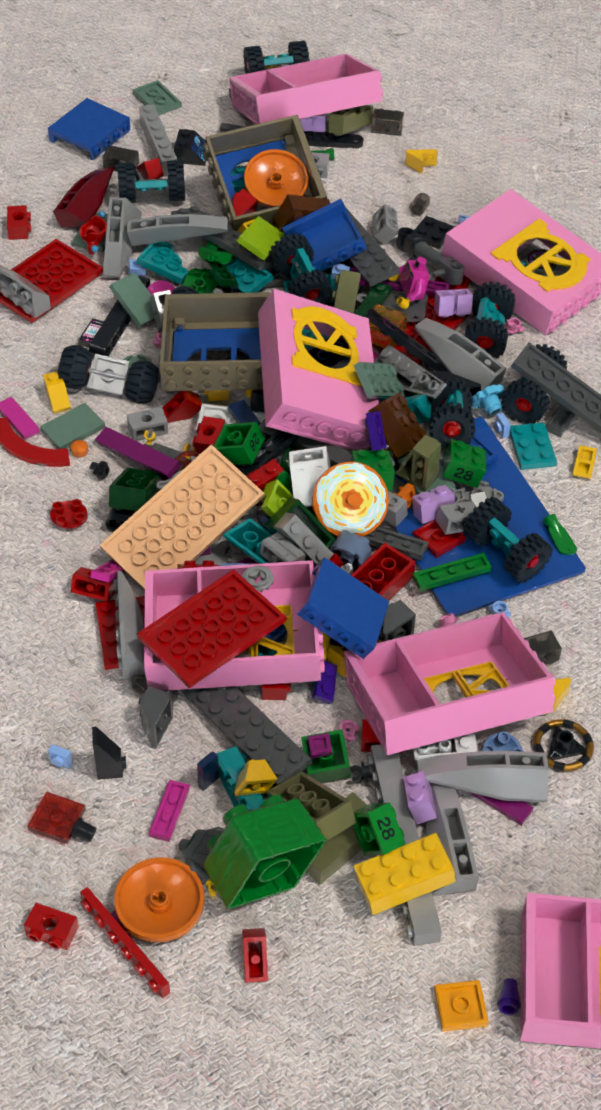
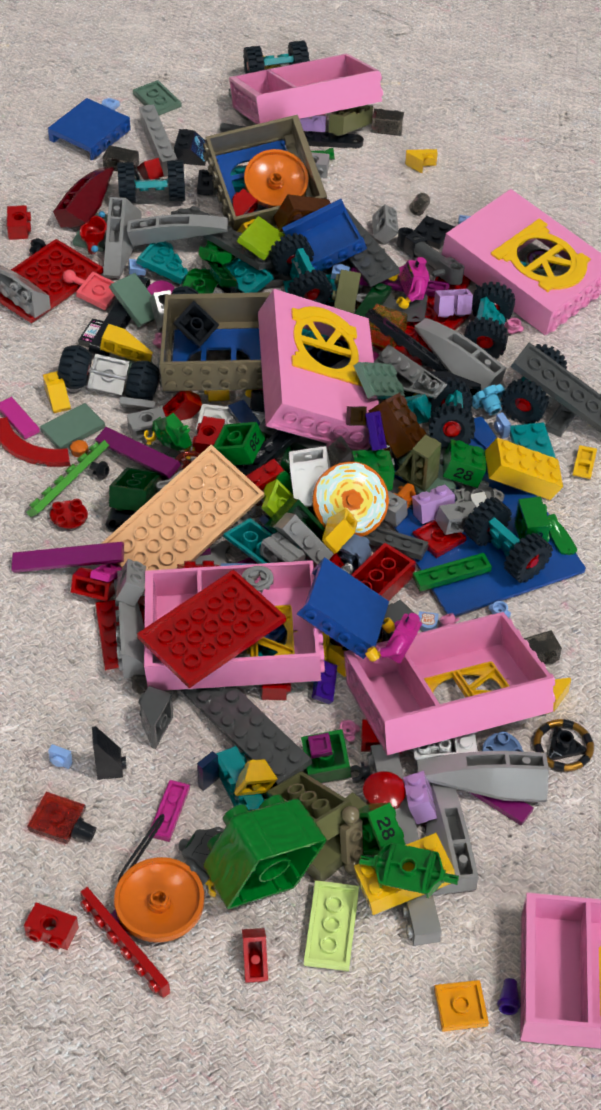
(36, 245): none -> black plate
(62, 481): none -> bright green plate
(68, 557): none -> magenta tile
(93, 289): none -> coral plate
(111, 103): none -> light blue tile
(122, 343): none -> yellow slope
(131, 582): none -> light grey brick
(137, 403): none -> light grey tile
(160, 819): none -> black piece
(172, 432): none -> green plate
(196, 324): none -> black slope
(205, 184): none -> black plate
(331, 925): none -> yellowish green plate
(337, 450): none -> clear smoke brick
(339, 530): none -> yellow slope
(351, 838): none -> dark tan plate
(356, 415): none -> dark brown plate
(384, 788): none -> red dish
(401, 639): none -> dark pink torso
(424, 878): none -> green plate
(428, 620): none -> tile
(523, 468): none -> yellow brick
(532, 518): none -> green brick

